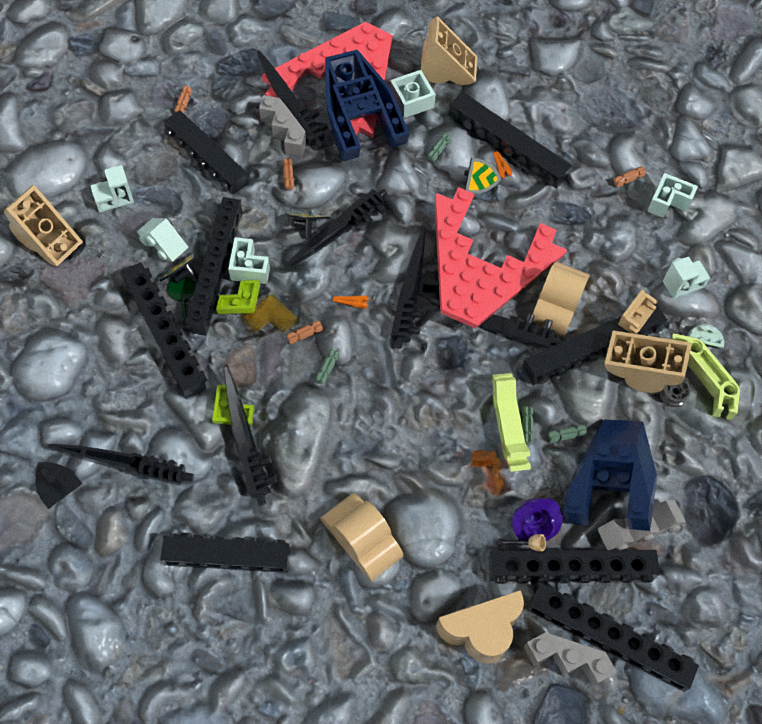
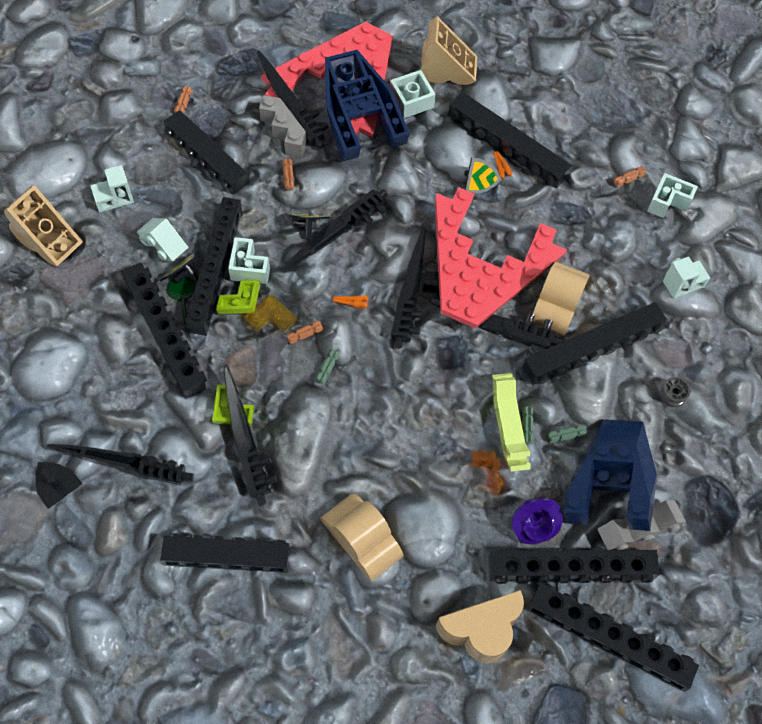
(438, 147): sand green axle -> none
(536, 542): hinge -> none
(570, 657): light grey brick -> none
(638, 313): tan hinge -> none
(647, 361): tan brick -> none
(708, 335): light aqua plate -> none
(712, 376): yellowish green piece -> none

